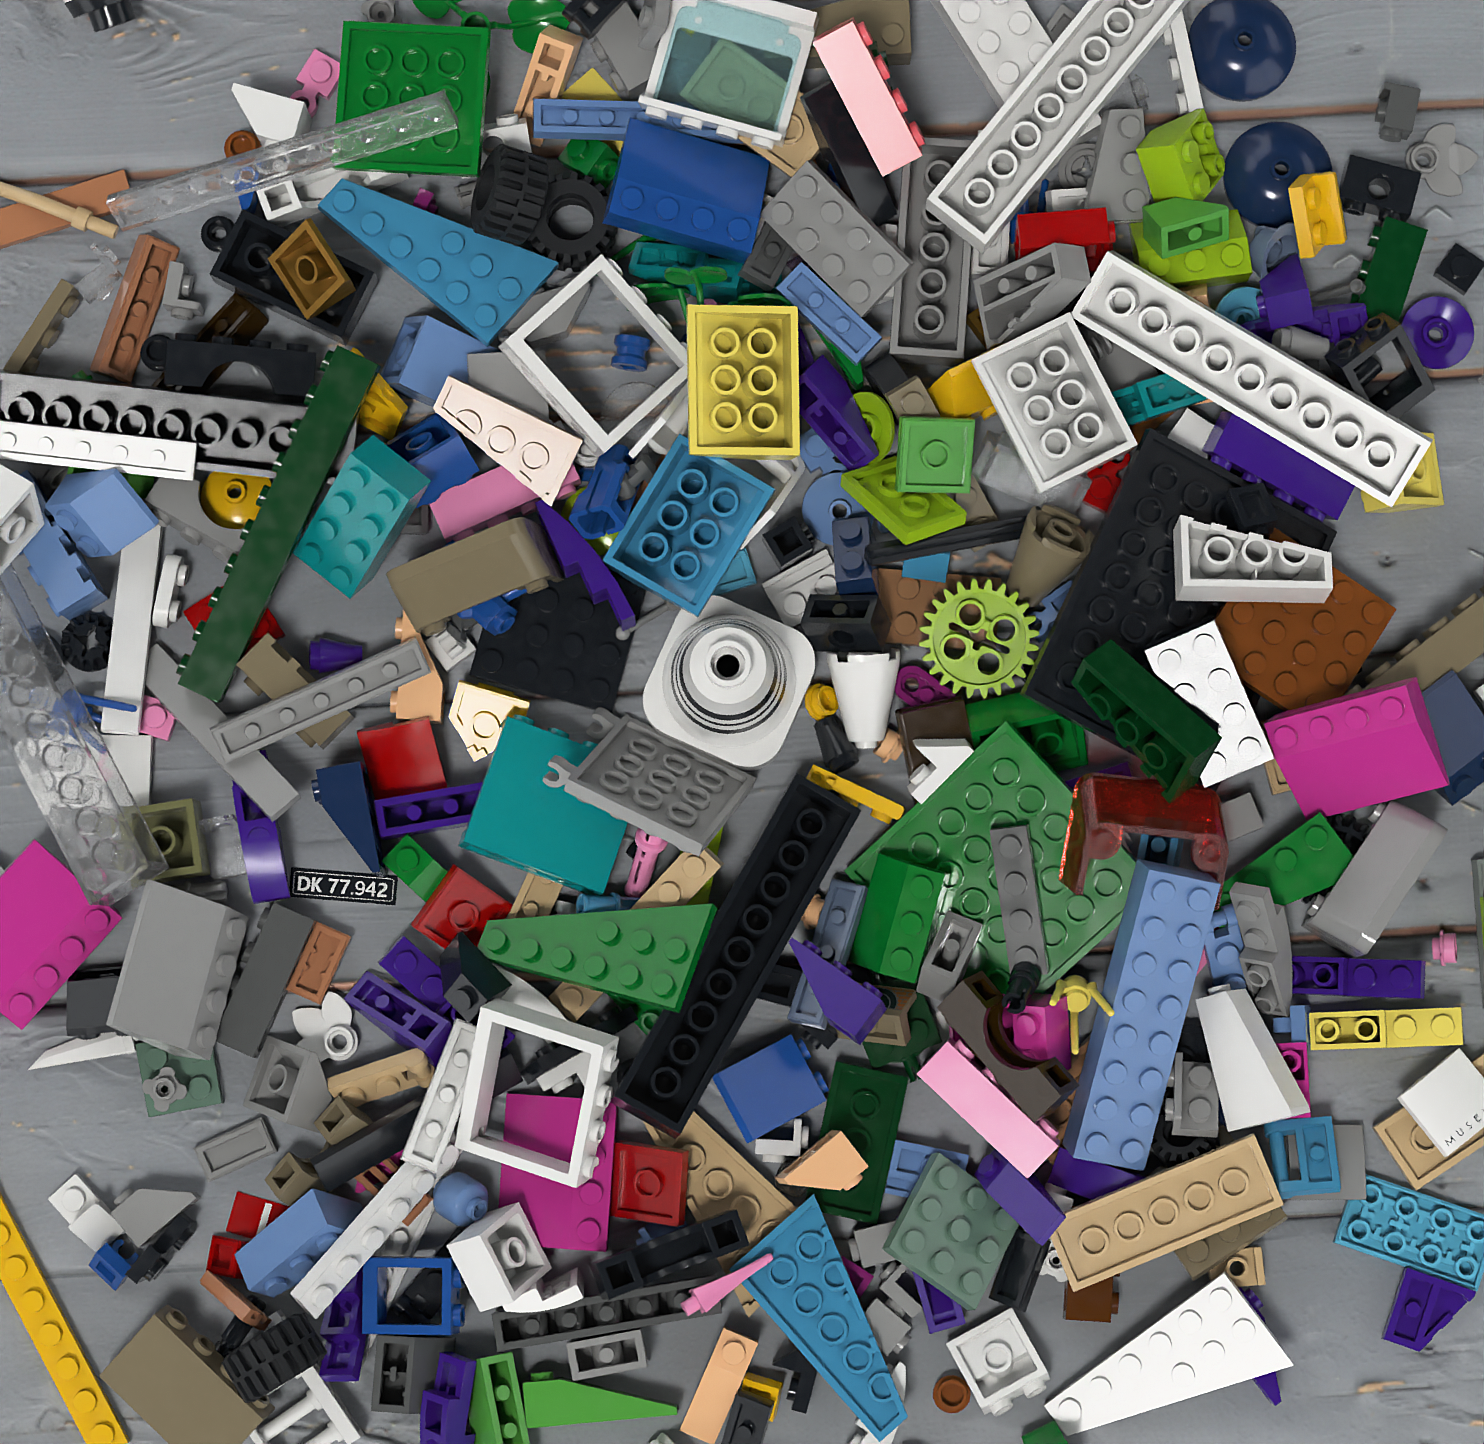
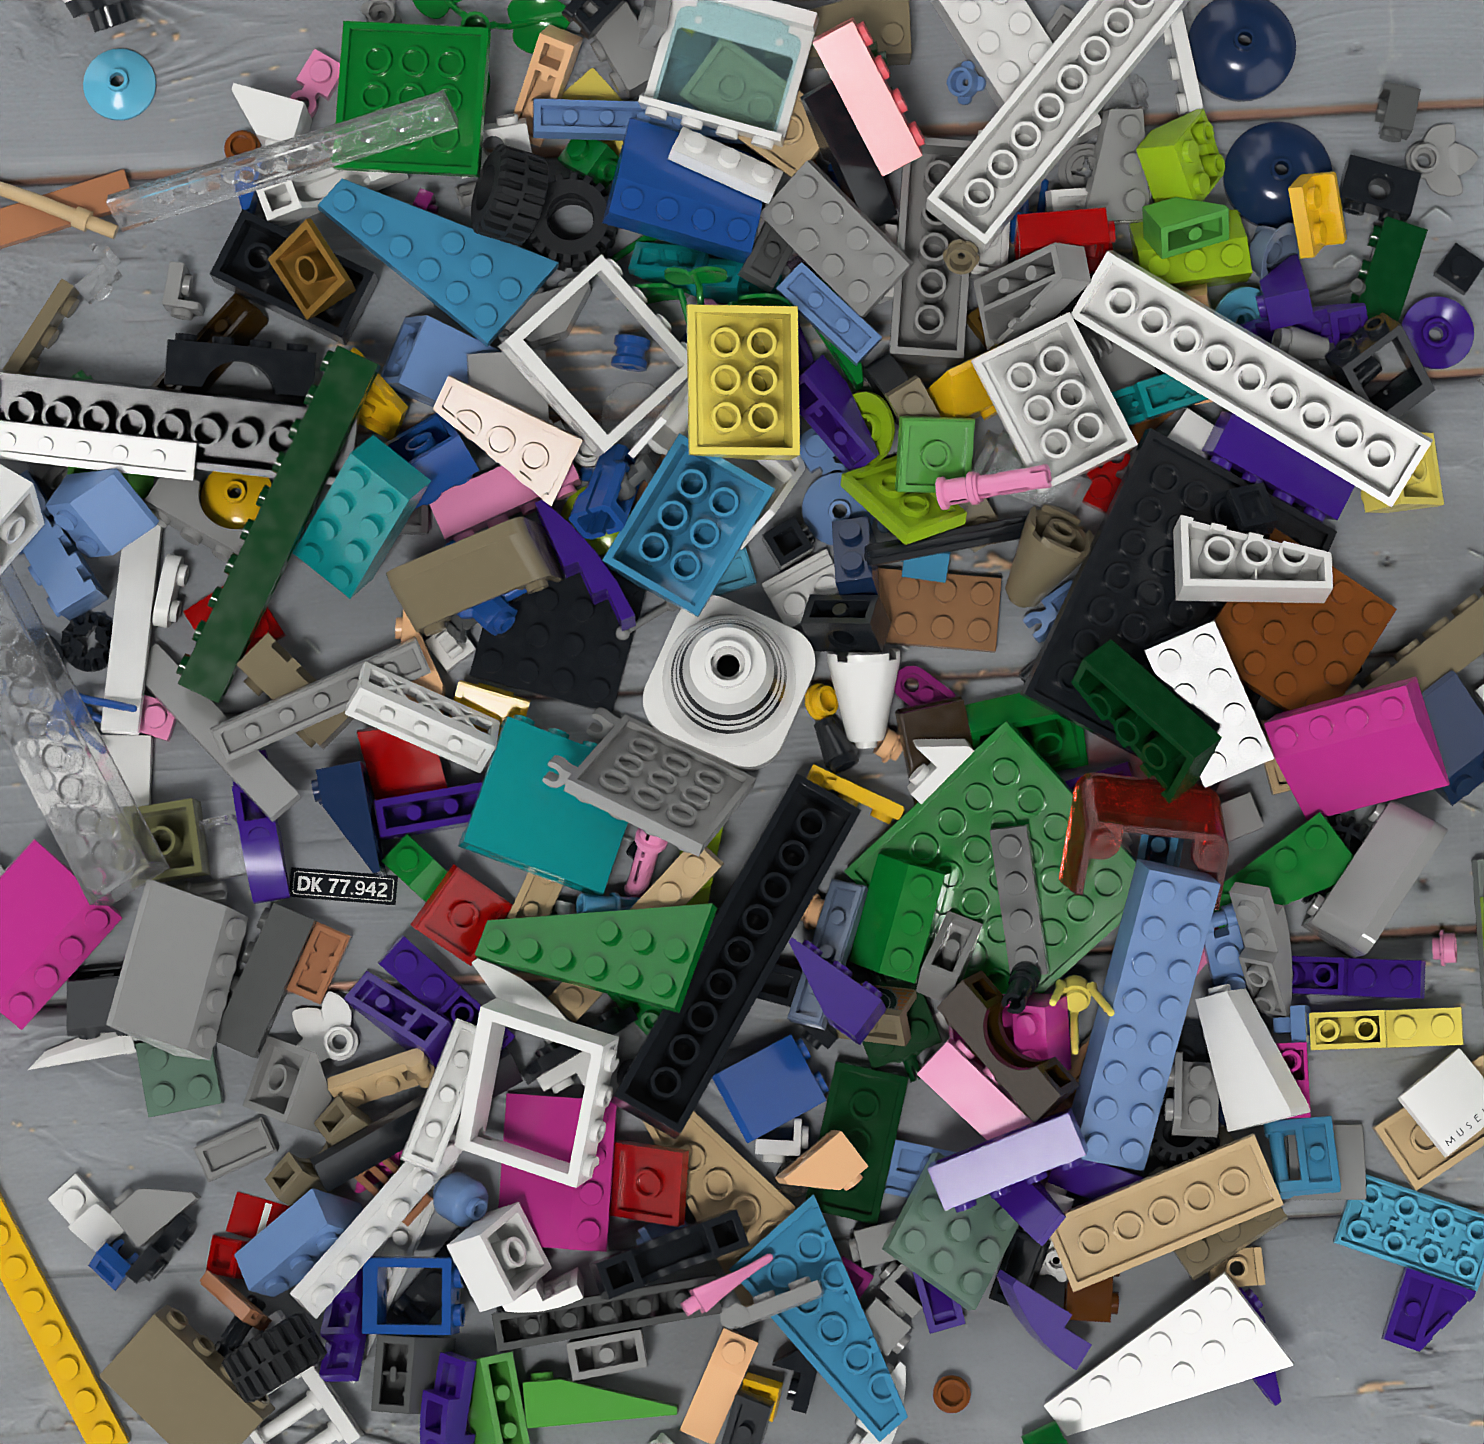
(127, 99): none -> medium azure dish
(134, 309): nougat slope -> none
(154, 352): black plate -> none
(165, 1078): light grey plate -> none
(210, 227): black plate -> none
(332, 655): dark purple cone -> none
(423, 721): none -> white fence
(469, 978): black slope -> none
(725, 165): none -> white plate
(769, 1304): none -> light grey hinge
(957, 79): none -> medium blue plate
(957, 263): none -> dark tan plate
(964, 668): lime gear -> none
(976, 487): none -> bright pink pin
(999, 1363): white plate -> none
(1008, 1159): none -> brick
(1044, 1321): none -> dark purple slope

